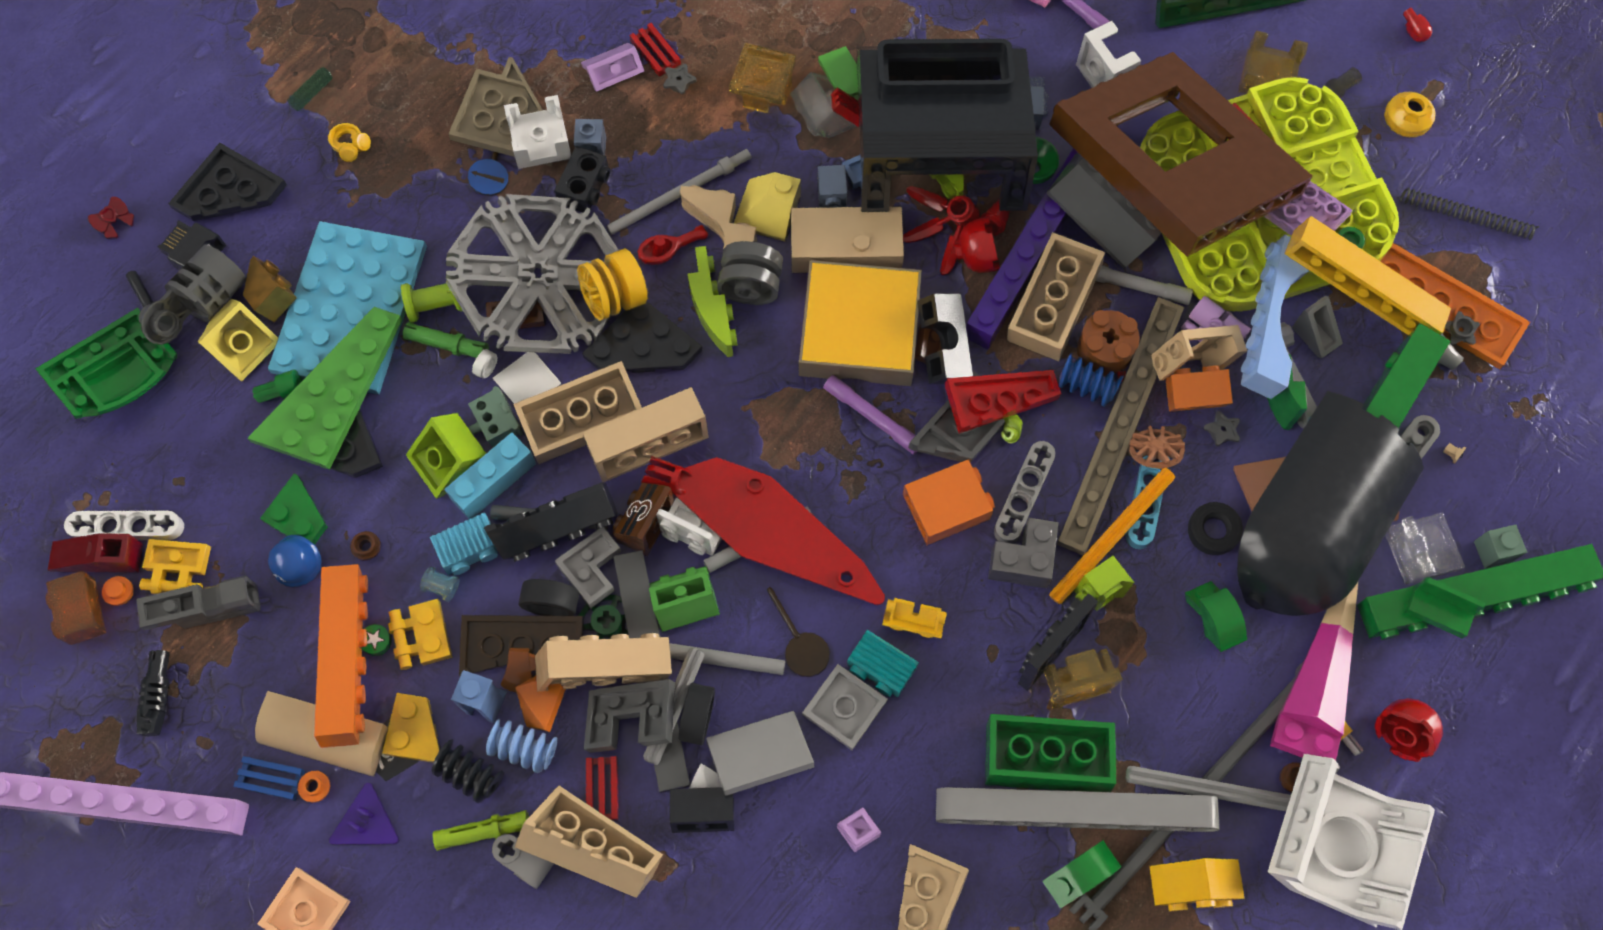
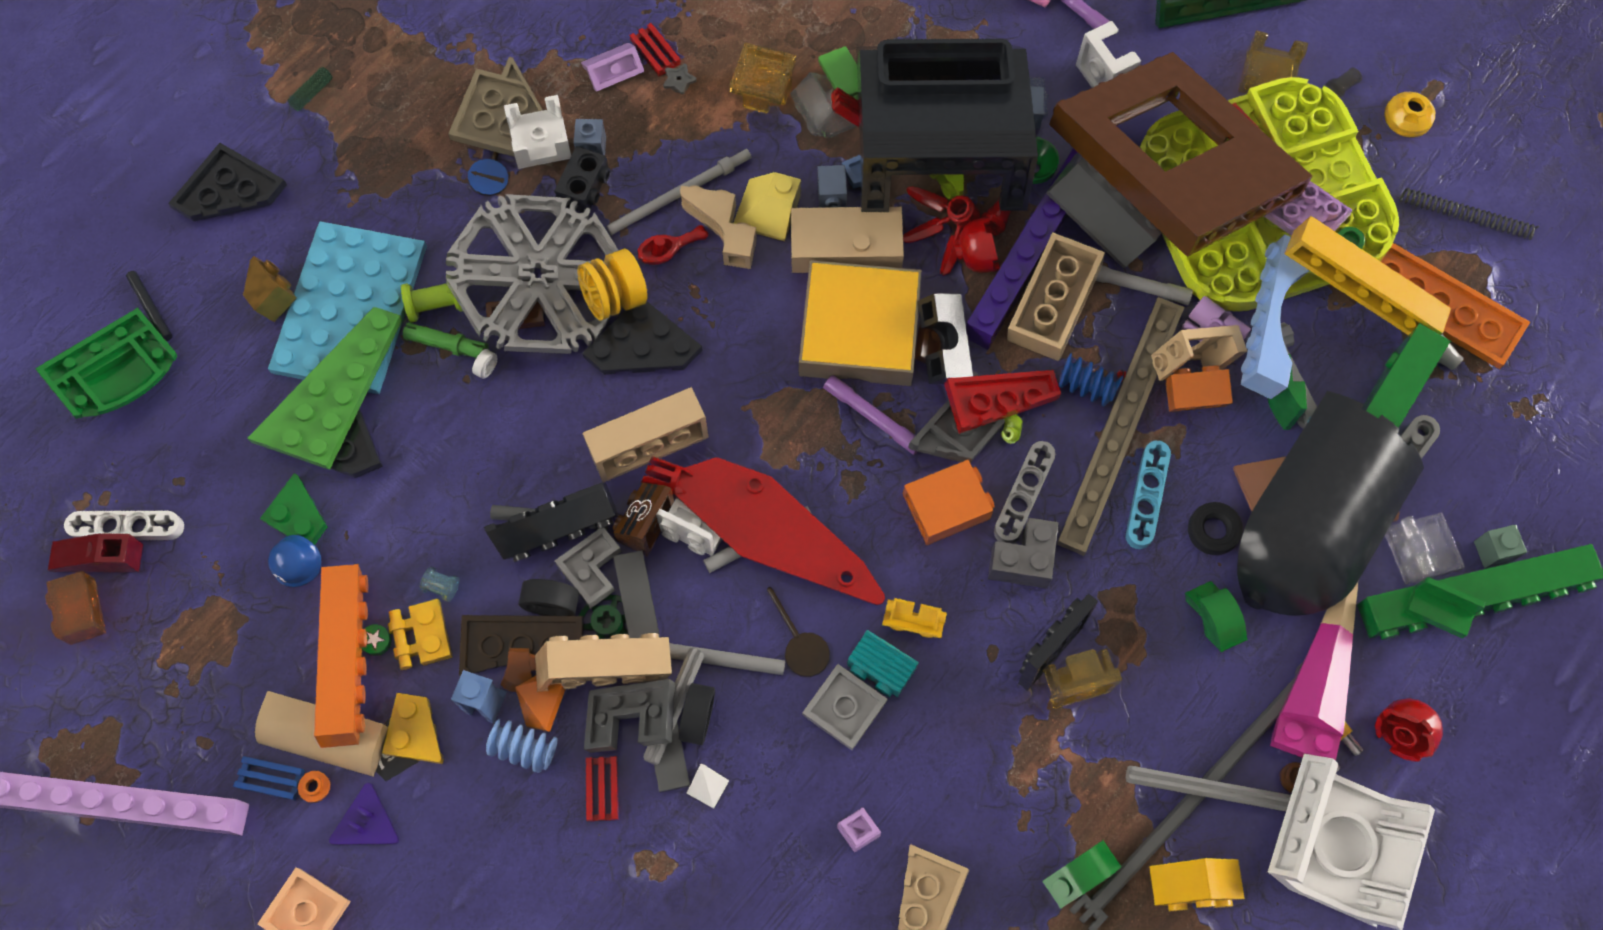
(108, 215): dark red piece -> none
(117, 591): orange plate -> none
(153, 695): black hinge -> none
(173, 557): yellow plate -> none
(186, 241): black piece -> none
(195, 289): dark grey cylinder -> none
(199, 605): dark grey plate -> none
(237, 339): light yellow slope -> none
(280, 386): green piece -> none
(348, 151): yellow piece -> none
(362, 538): reddish brown plate -> none
(444, 452): lime slope -> none
(464, 545): medium azure brick -> none
(464, 773): black piece -> none
(481, 830): lime pin -> none
(490, 476): medium azure brick -> none
(494, 417): sand green piece -> none
(523, 864): light grey piece -> none
(526, 378): white sticker -> none
(559, 416): tan brick -> none
(588, 843): tan wedge -> none
(683, 598): bright green brick -> none
(701, 810): black hinge -> none
(711, 306): lime slope -> none
(750, 273): dark grey wheel -> none
(759, 753): light grey tile -> none
(1050, 753): green brick -> none
(1077, 809): light grey beam -> none
(1105, 583): lime window -> none
(1108, 341): dark orange brick -> none
(1112, 535): light orange axle -> none
(1157, 448): nougat wheel -> none
(1223, 436): dark grey plate -> none
(1319, 328): light grey slope -> none
(1417, 26): red cylinder -> none
(1454, 452): tan piece -> none
(1468, 326): dark grey plate -> none

